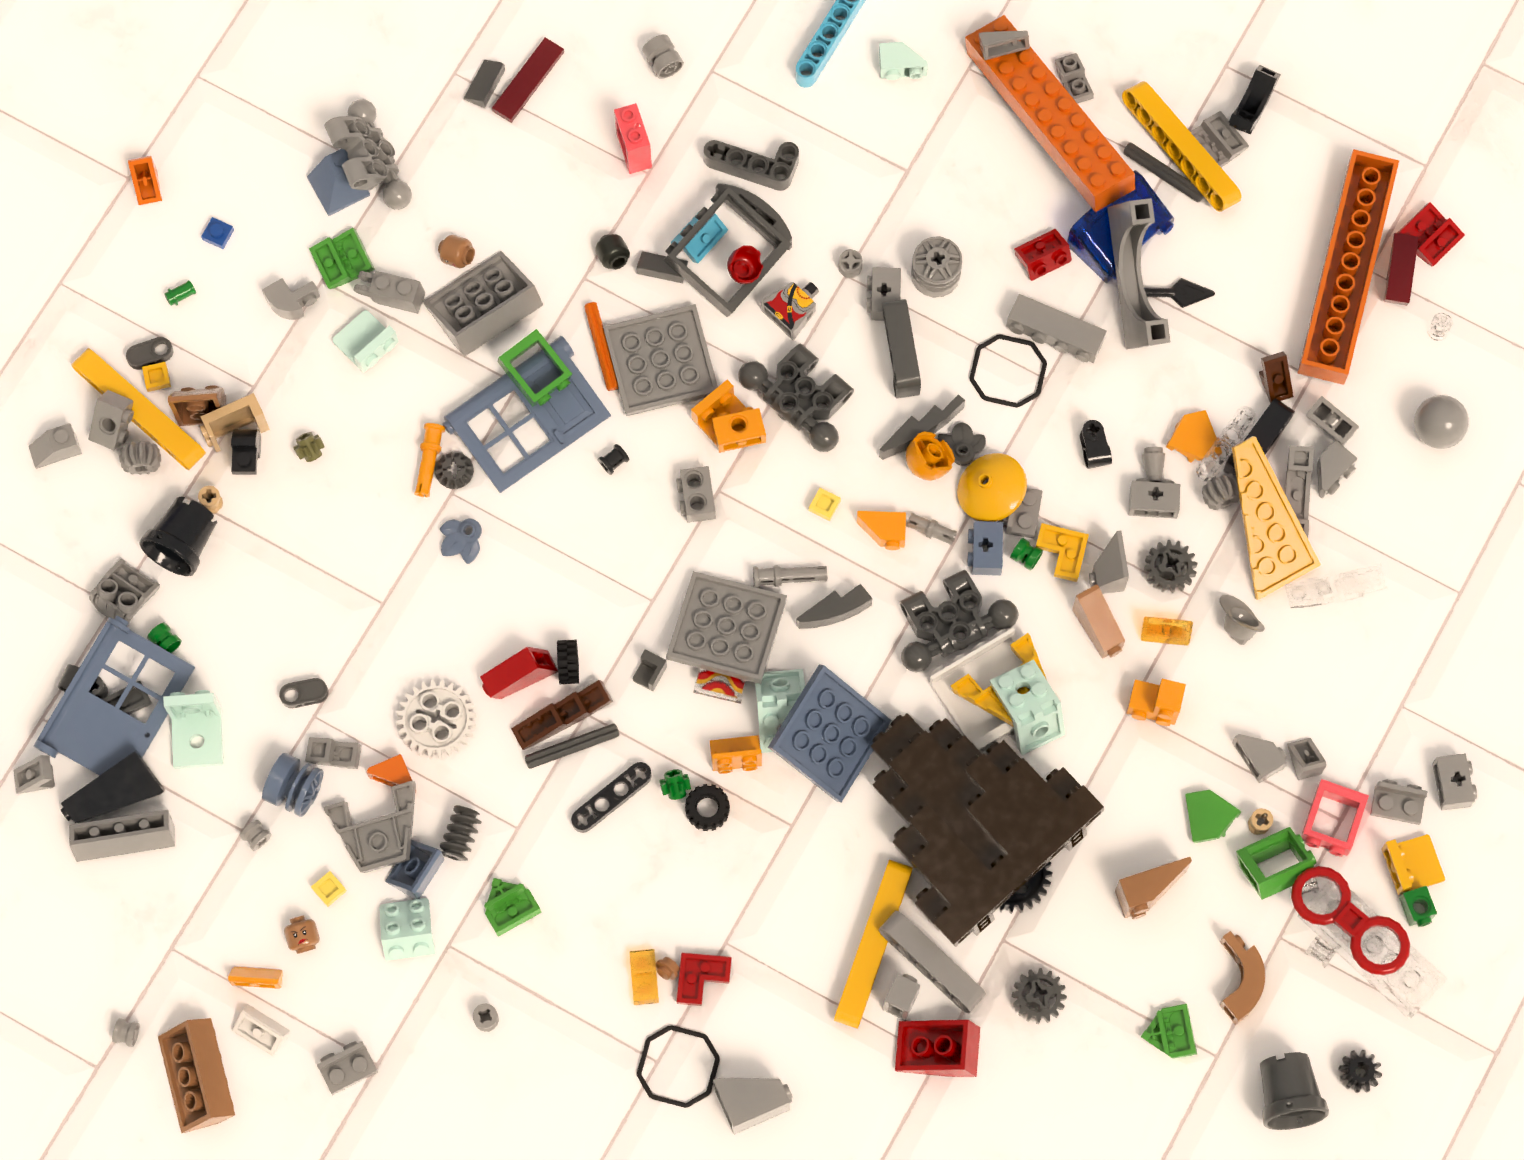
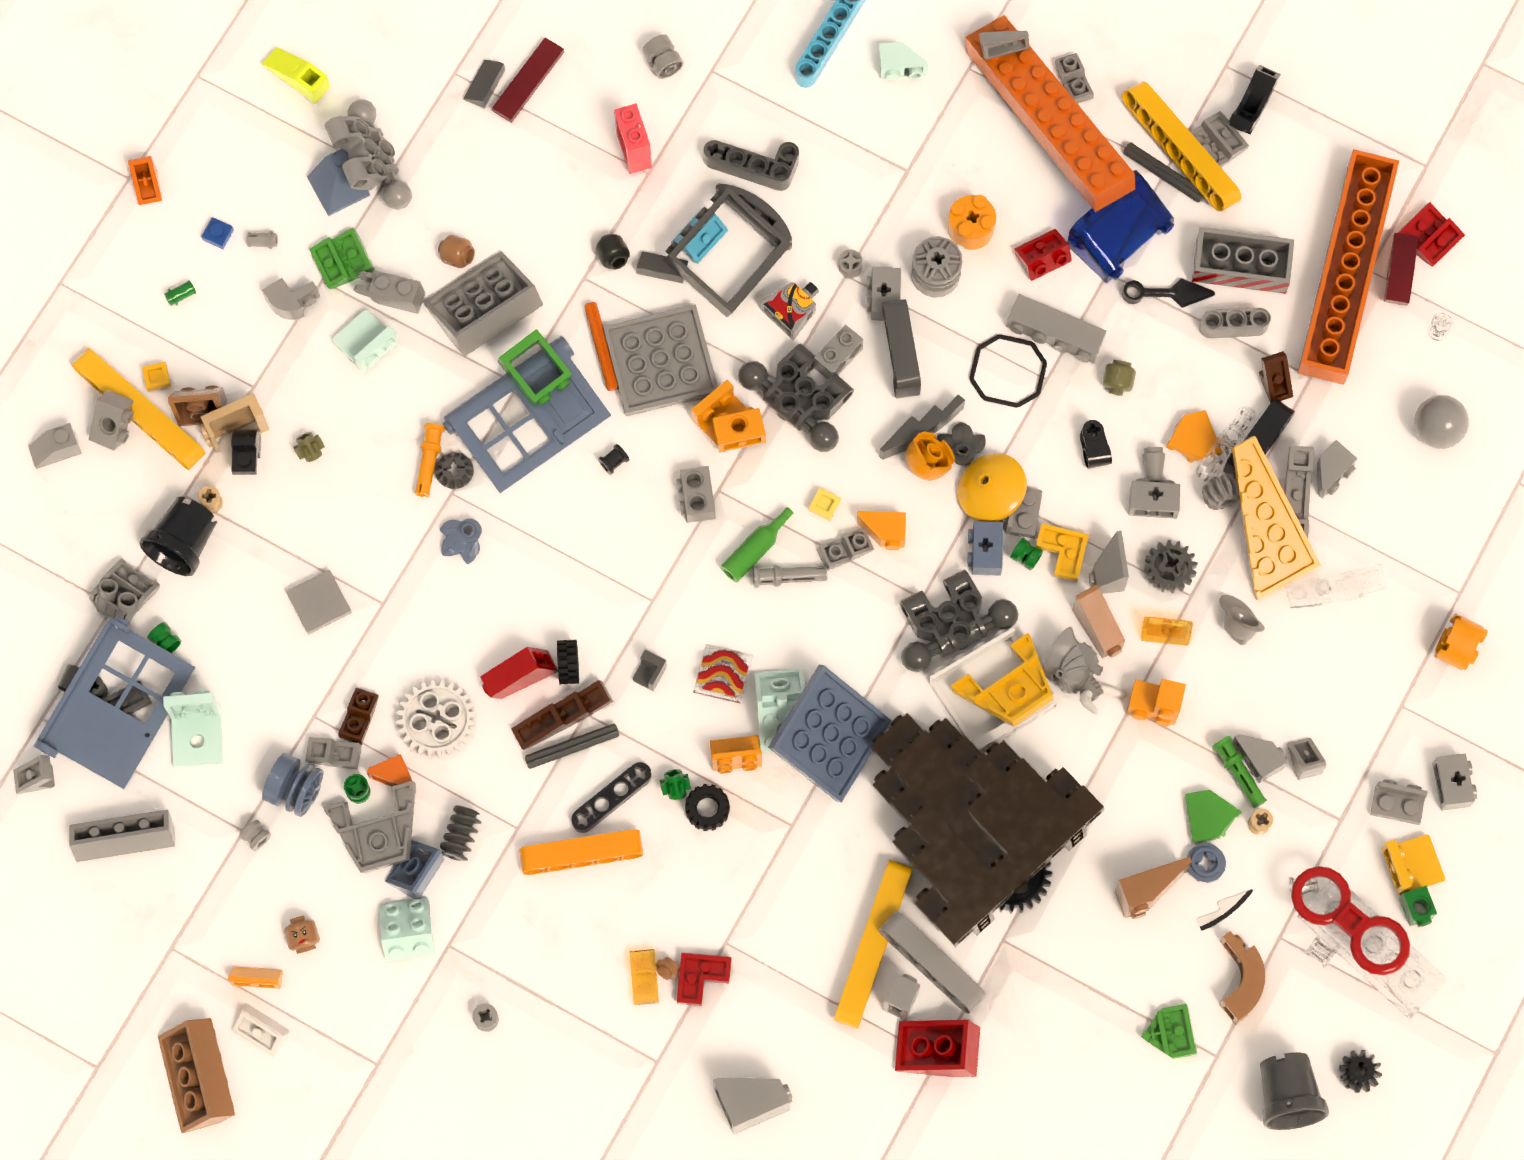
(115, 788): black slope -> none
(125, 1032): light grey wheel -> none
(140, 457): light grey gear -> none
(144, 353): dark grey piece -> none
(262, 239): none -> light grey pin
(298, 74): none -> neon yellow slope
(309, 693): dark grey piece -> none
(318, 602): none -> light grey tile
(328, 889): light yellow plate -> none
(346, 1067): light grey bracket -> none
(355, 784): none -> green wheel
(358, 716): none -> reddish brown slope
(509, 906): bright green slope -> none
(581, 852): none -> light orange beam
(643, 1058): black piece -> none
(726, 627): light grey plate -> none
(744, 264): red hair -> none
(754, 547): none -> bright green piece
(835, 608): dark grey slope -> none
(838, 352): none -> light grey brick
(844, 550): none -> light grey slope
(931, 528): light grey pin -> none
(968, 210): none -> light orange brick
(1036, 714): light aqua bracket -> none
(1048, 991): dark grey gear -> none
(1074, 667): none -> light grey helmet
(1119, 377): none -> olive head
(1127, 227): light grey arch -> none
(1213, 855): none -> sand blue gear
(1226, 908): none -> sticker
(1232, 759): none -> bright green pin
(1243, 260): none -> light grey brick
(1244, 316): none -> light grey beam
(1269, 847): bright green window -> none
(1332, 420): light grey brick -> none
(1342, 795): coral window -> none
(1459, 642): none -> light orange brick

